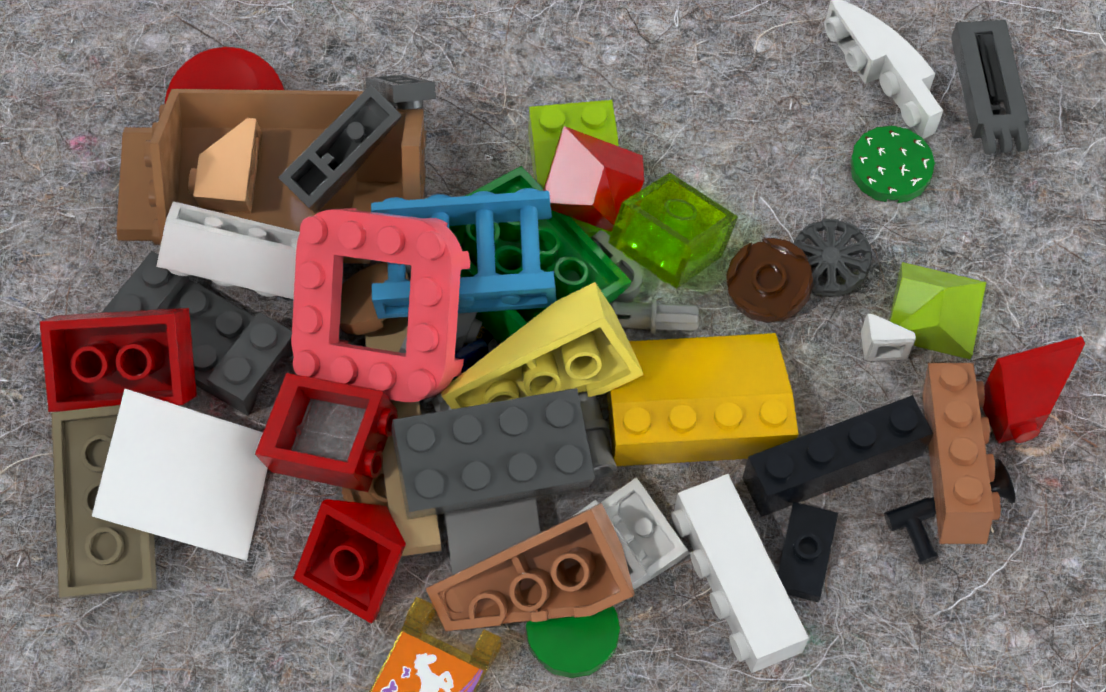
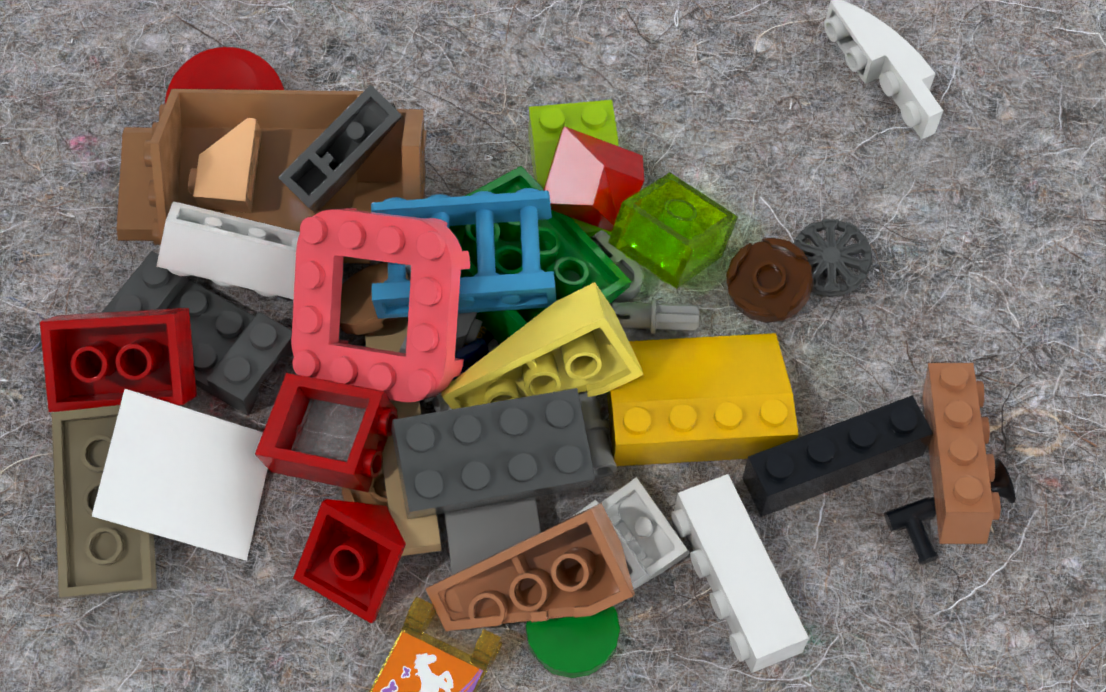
(403, 90): dark grey plate -> none
(806, 551): black plate -> none
(885, 340): white slope -> none
(892, 164): green tile -> none
(938, 309): lime slope -> none
(987, 77): dark grey hinge -> none
(1026, 387): red slope -> none

